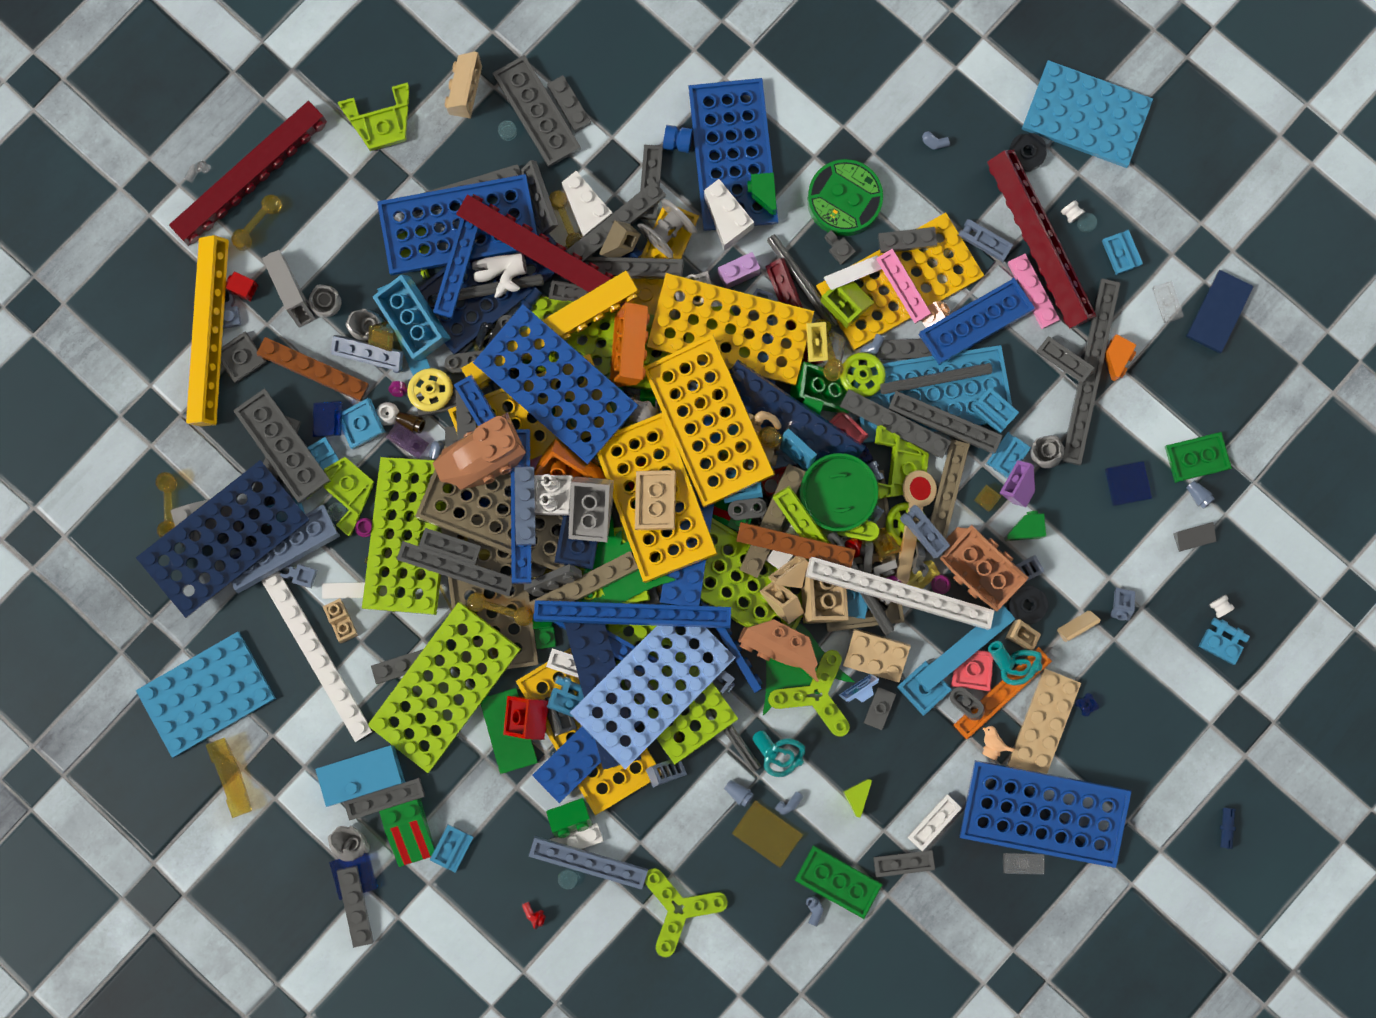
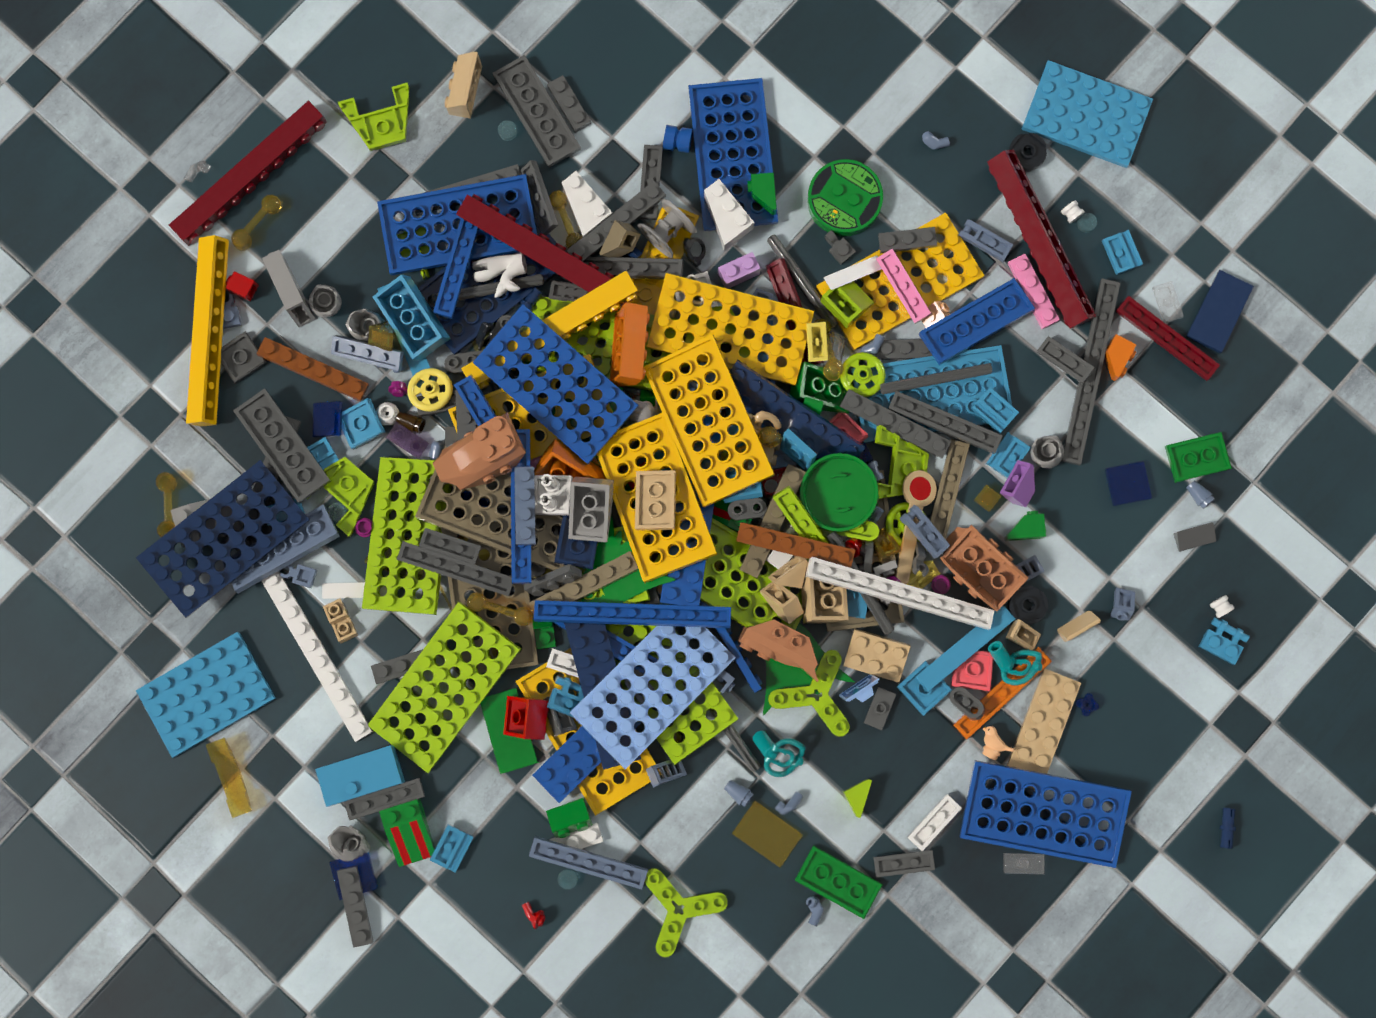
(687, 243): none -> black piece
(1167, 338): none -> dark red plate

